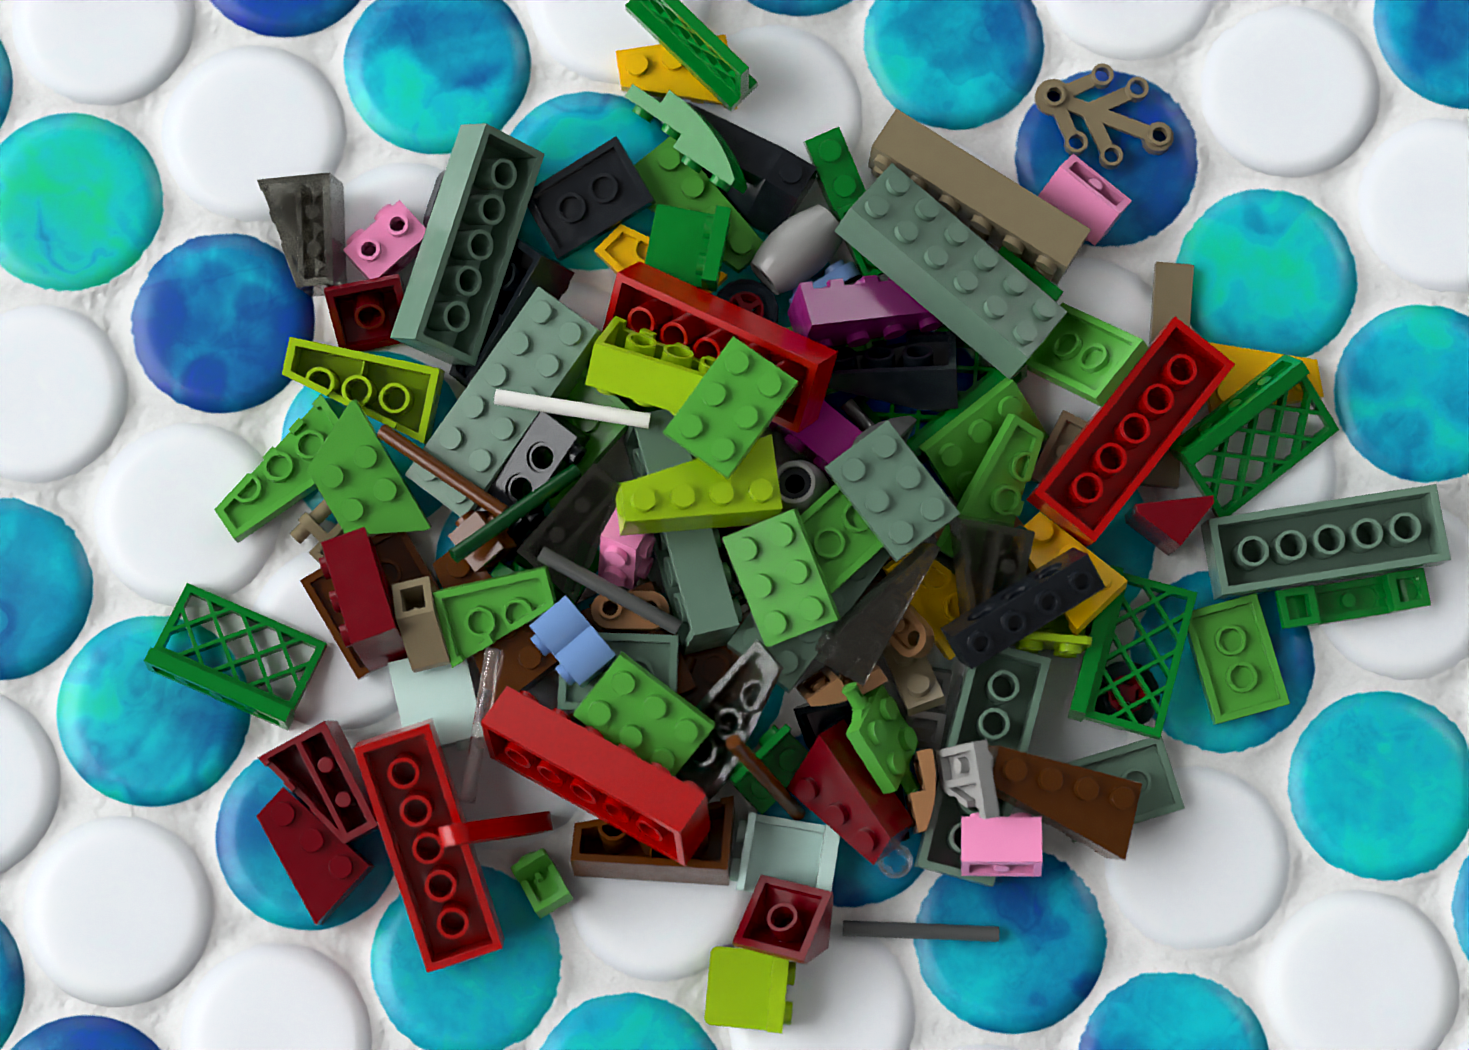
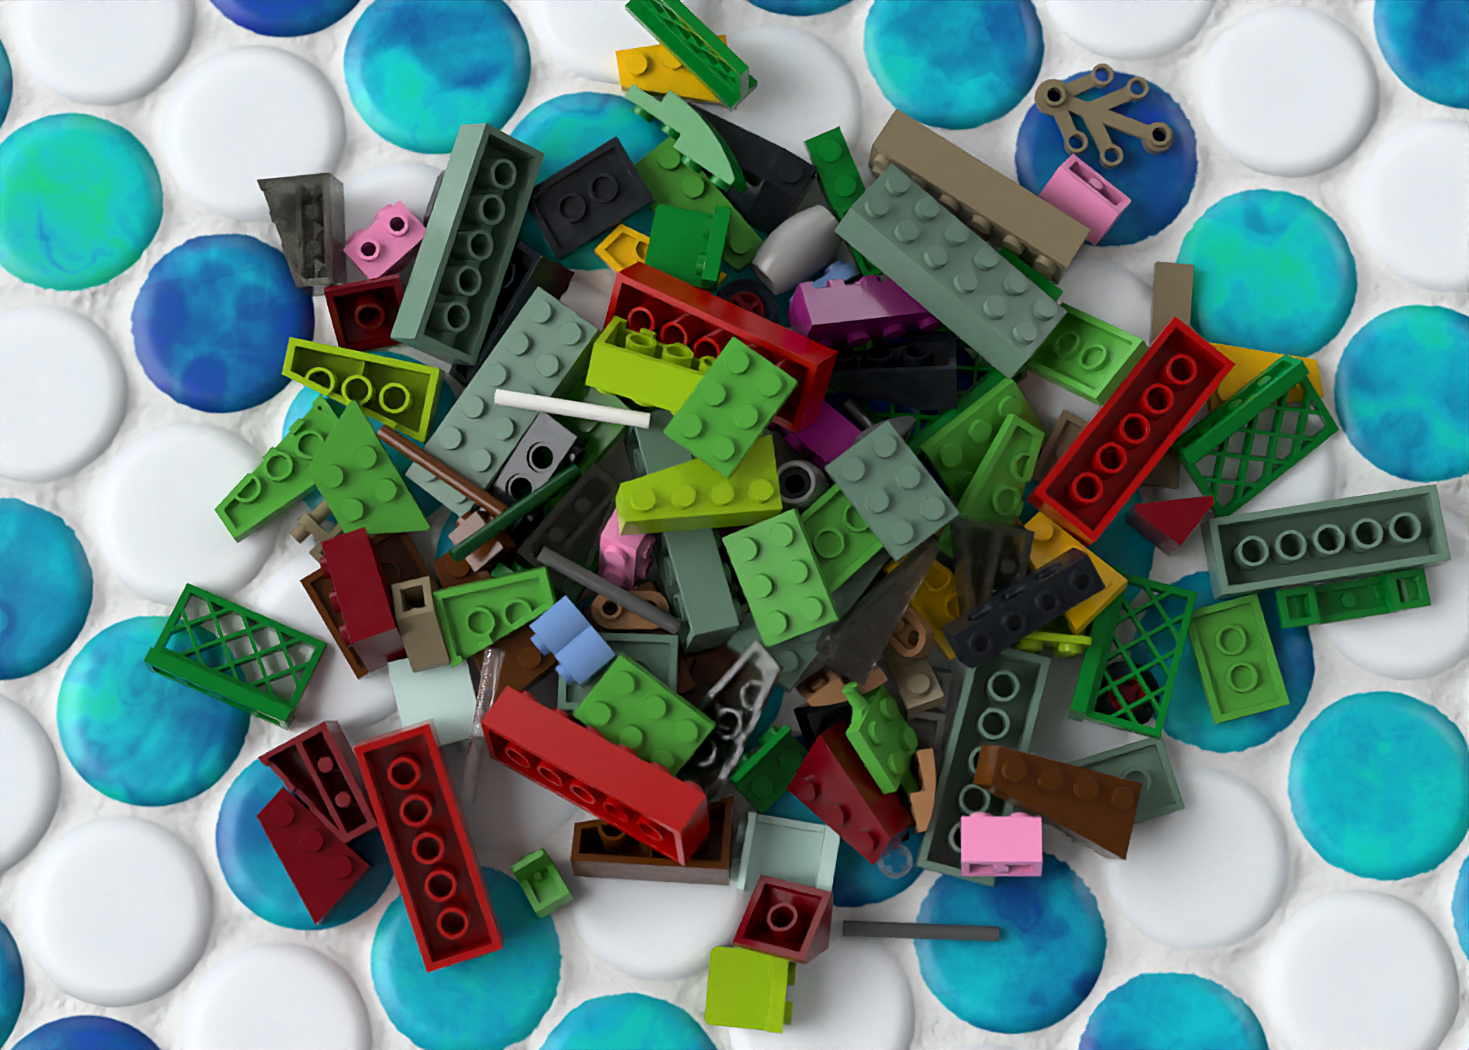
(495, 829): red beam -> none
(765, 777): reddish brown bar -> none
(968, 776): light grey wing -> none

